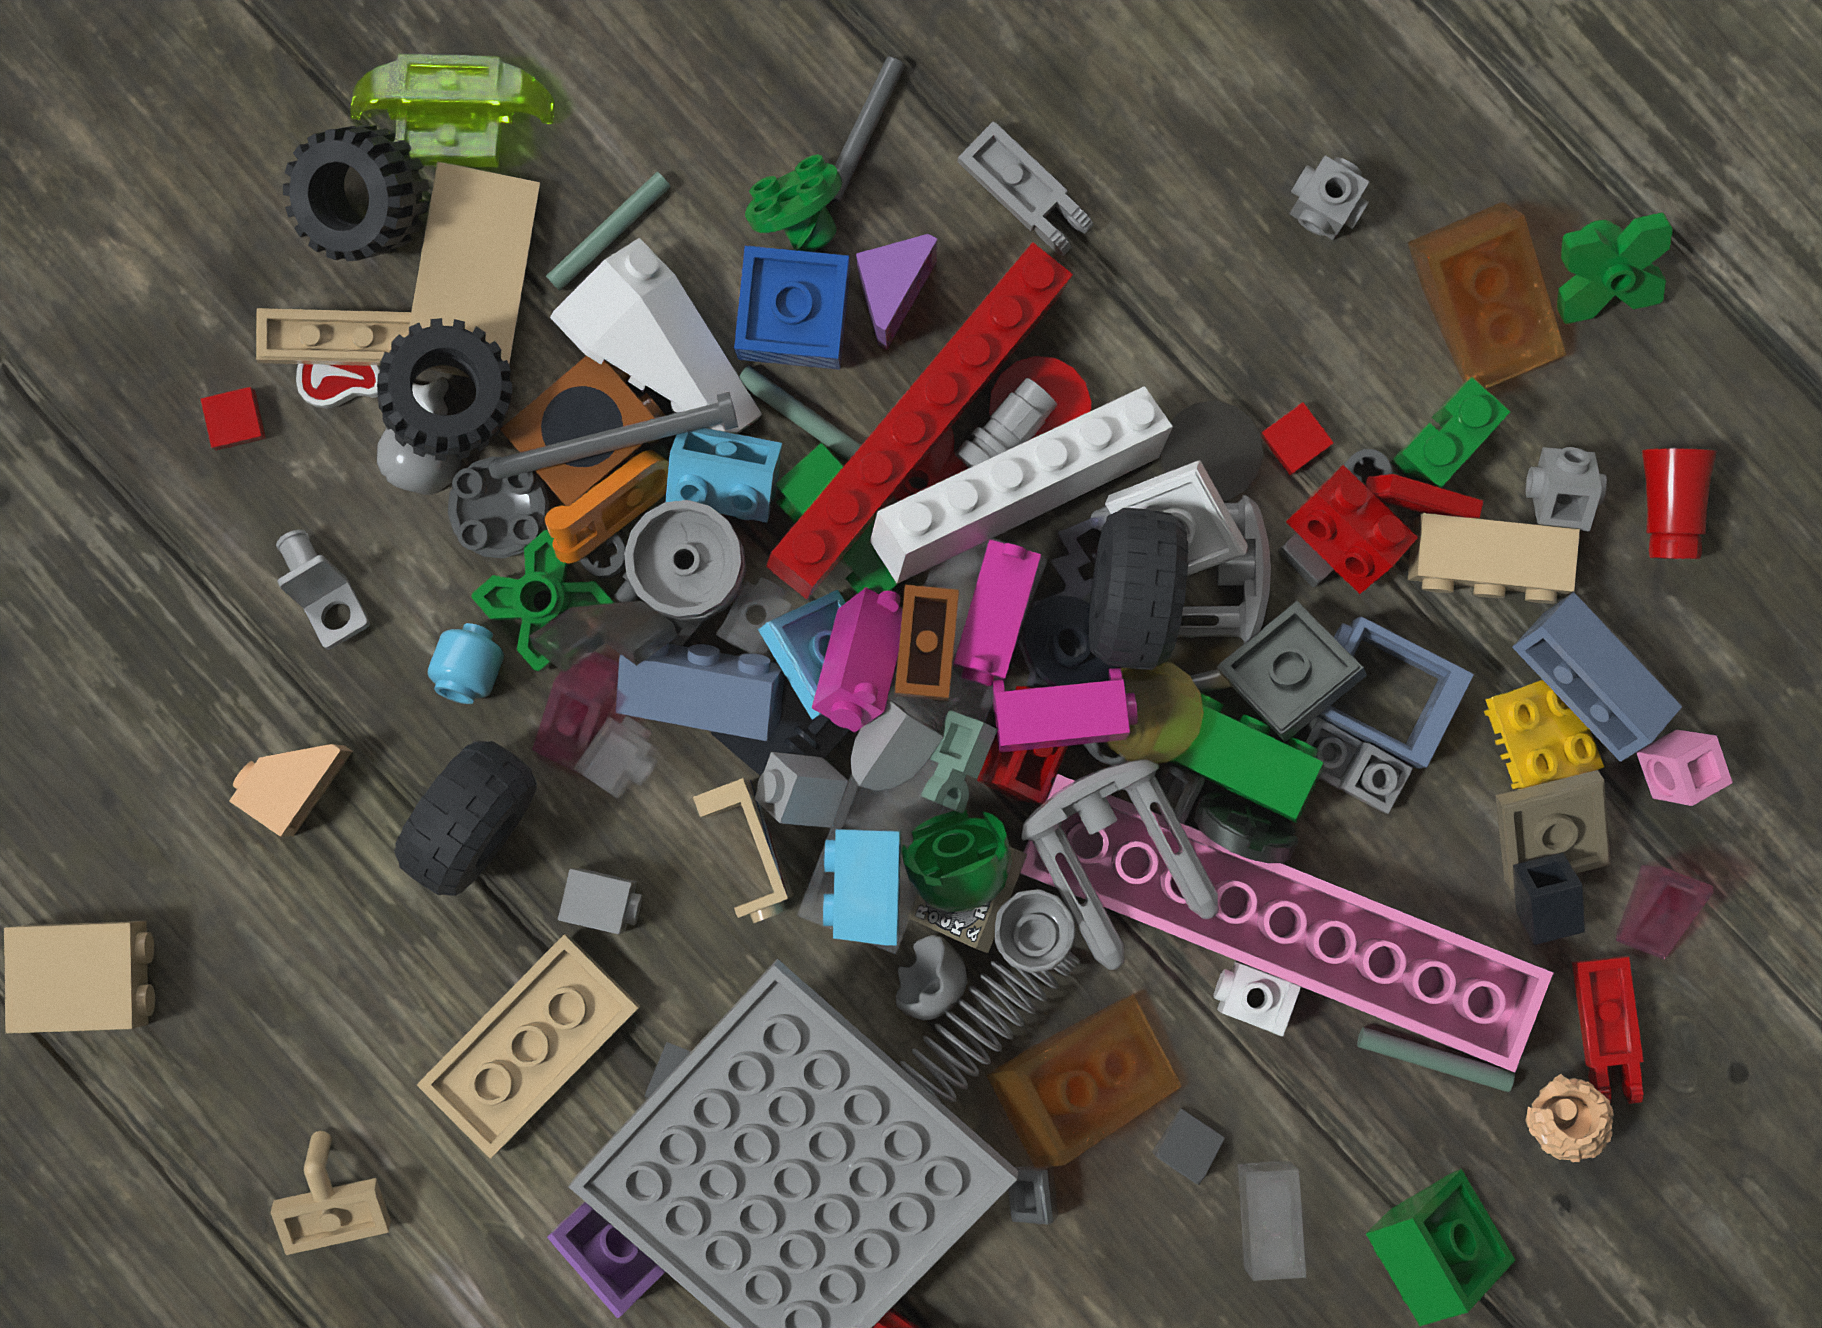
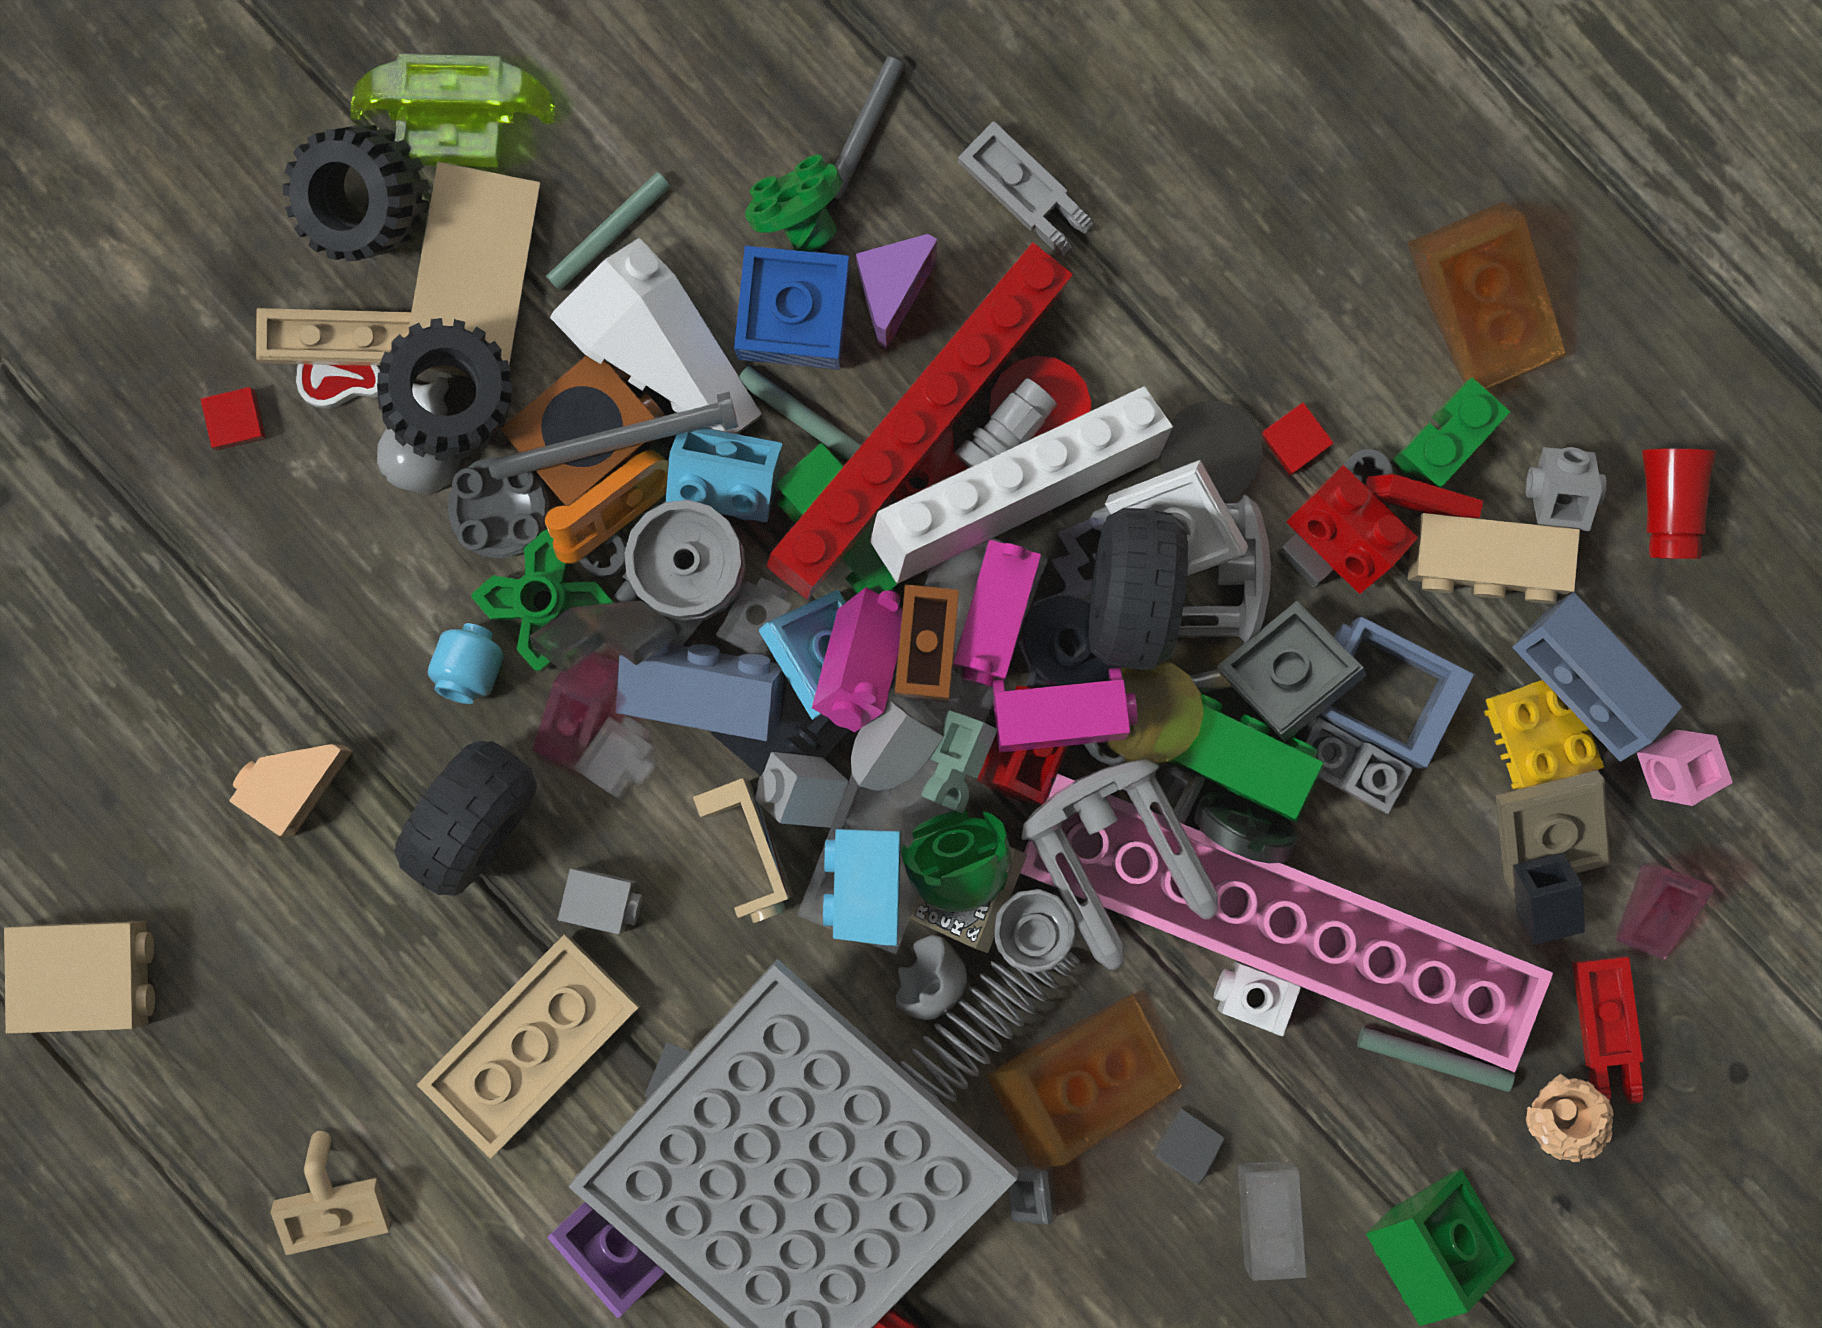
(318, 587): light grey bracket -> none
(1318, 210): light grey brick -> none
(1612, 264): green plant -> none

